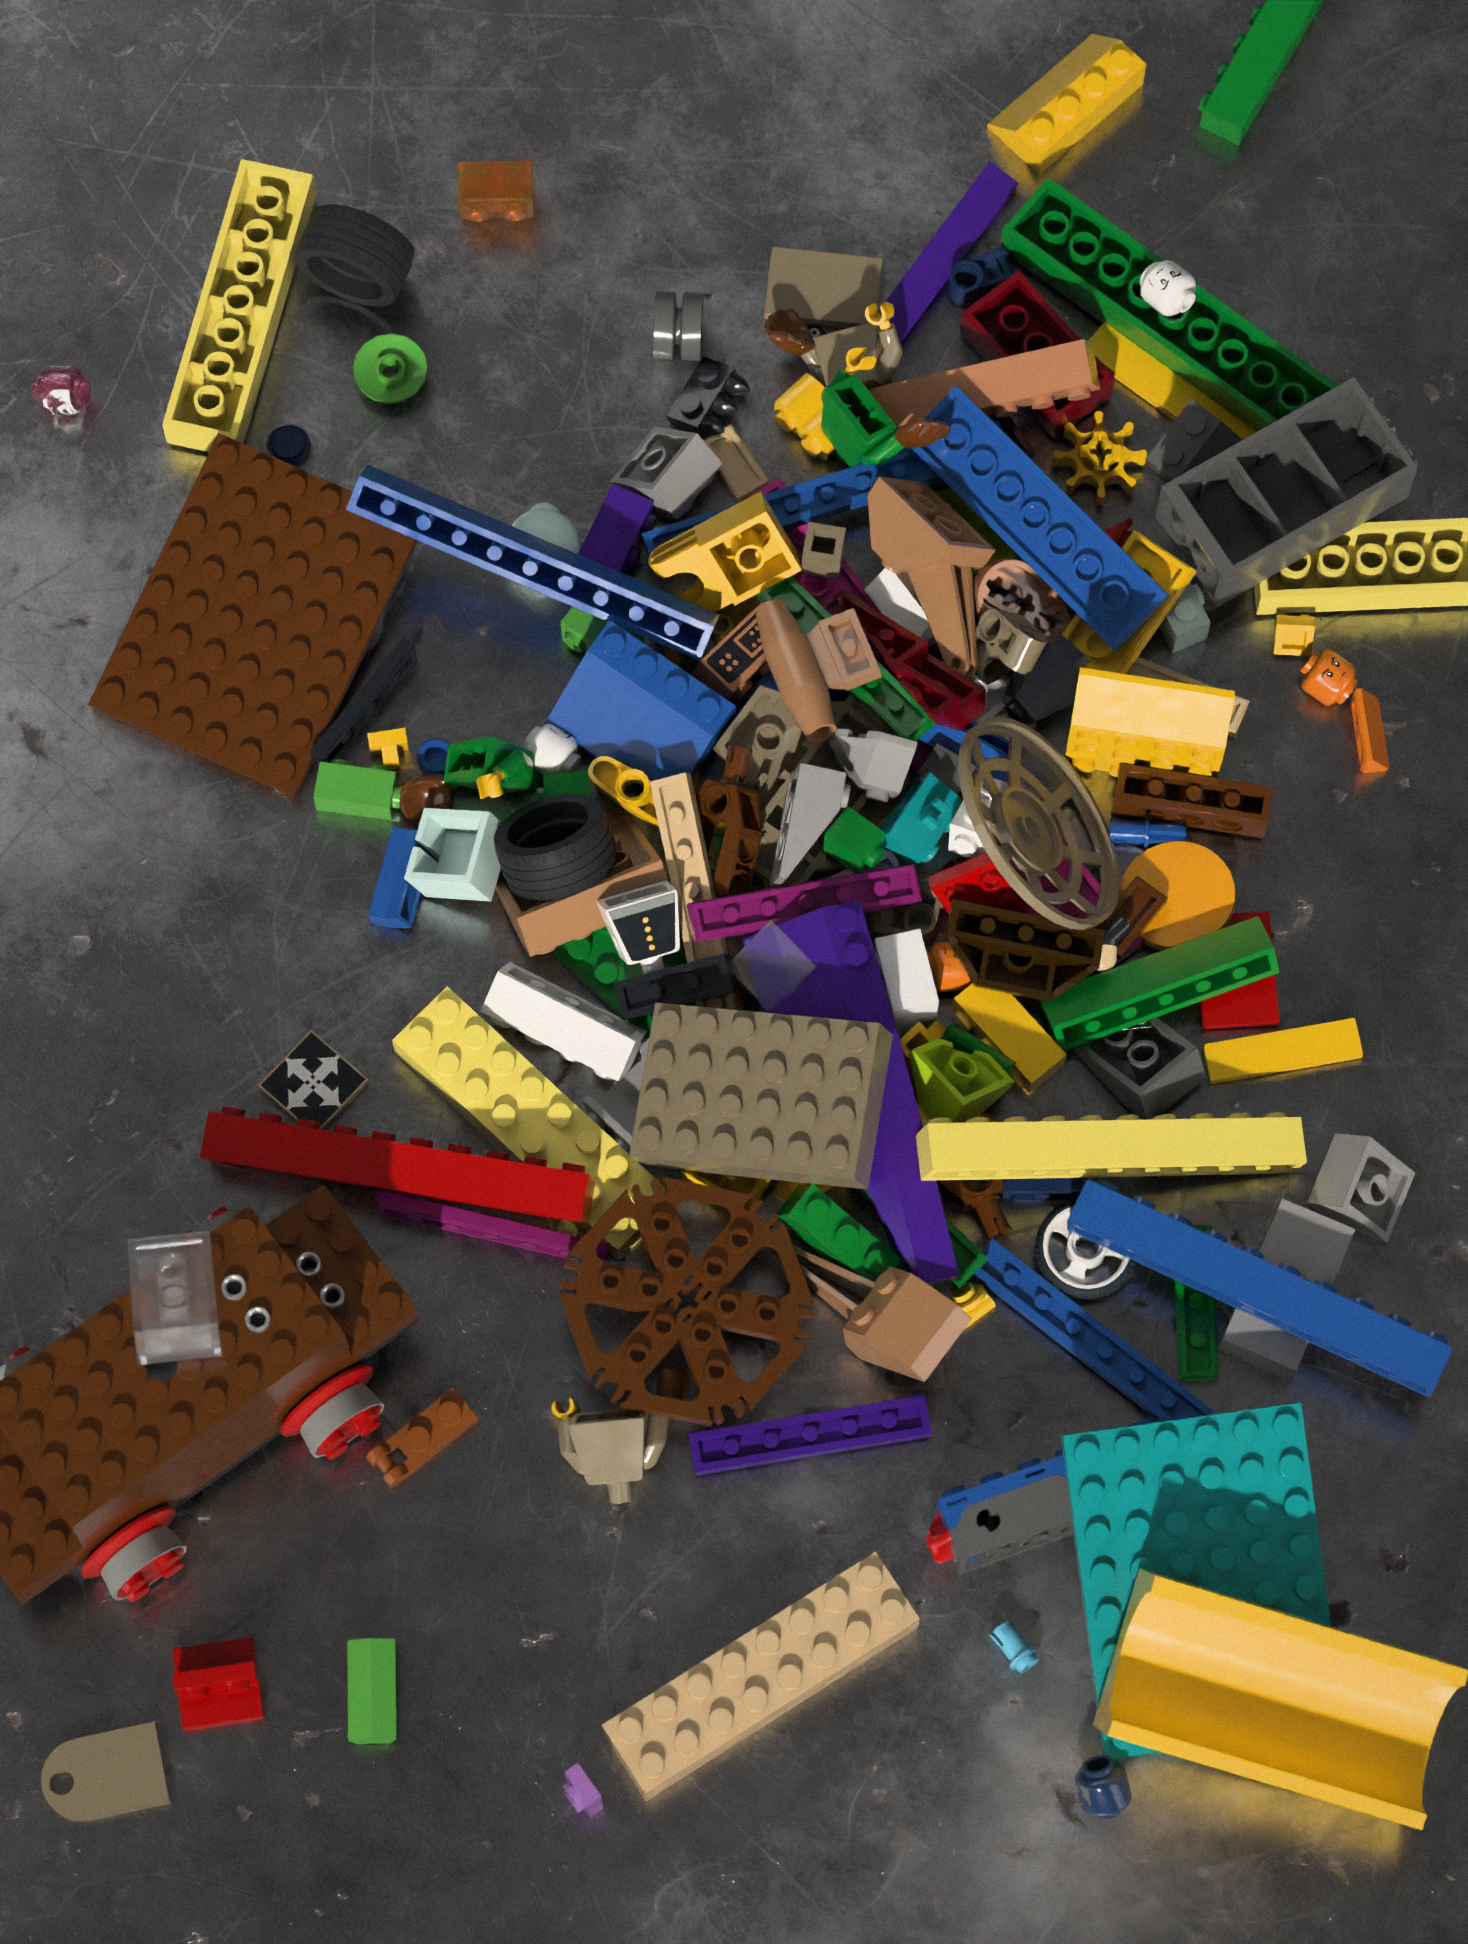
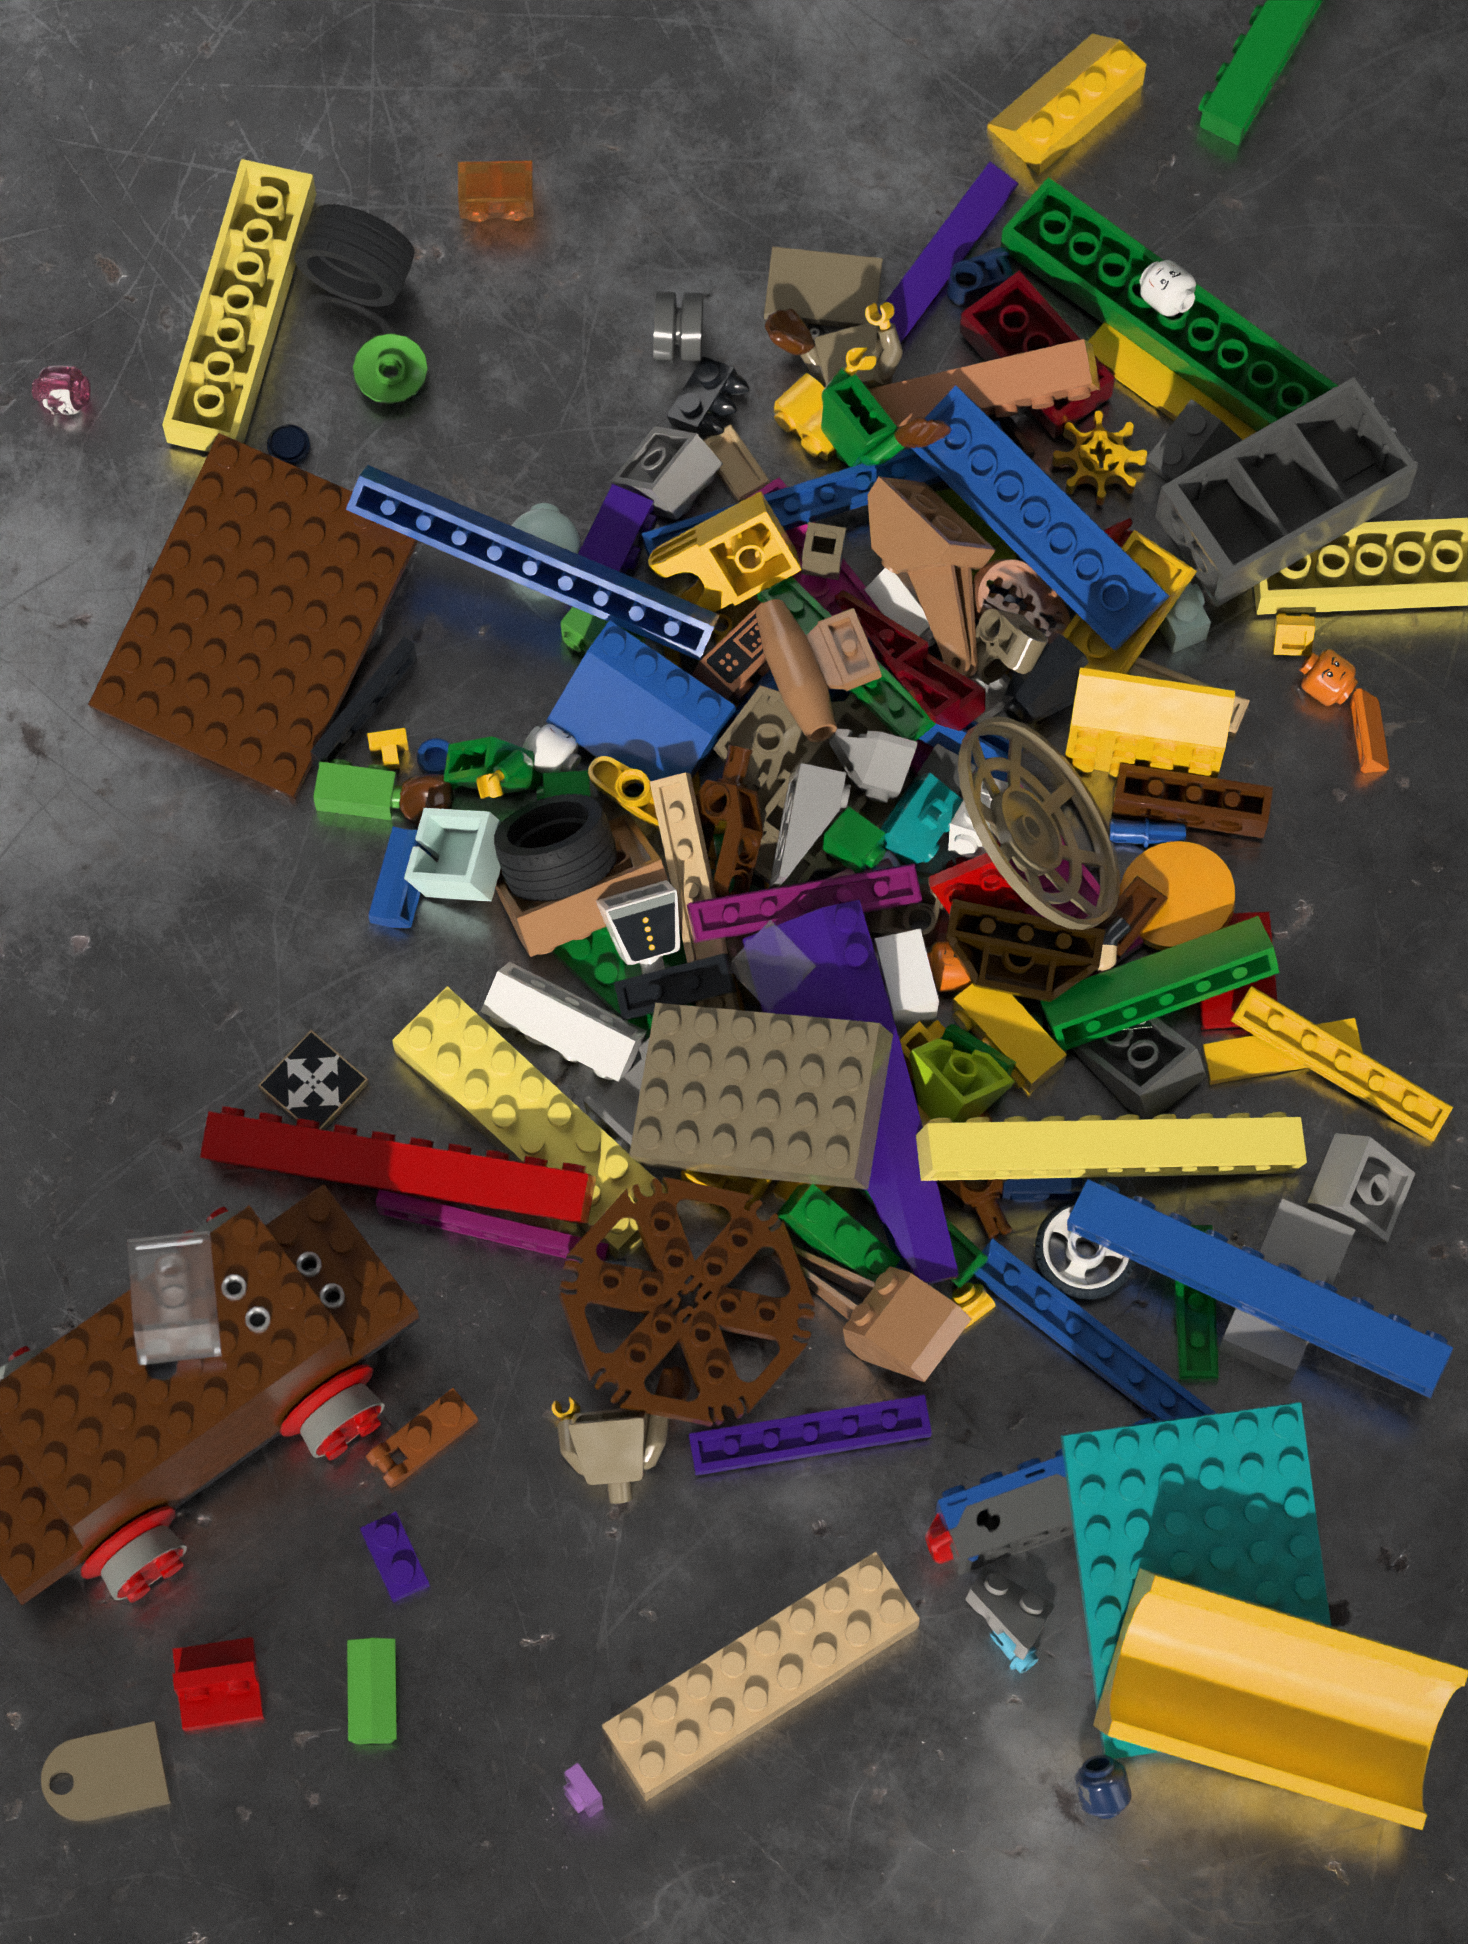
(394, 1556): none -> dark purple plate
(1009, 1609): none -> light grey wing
(1341, 1064): none -> yellow tile

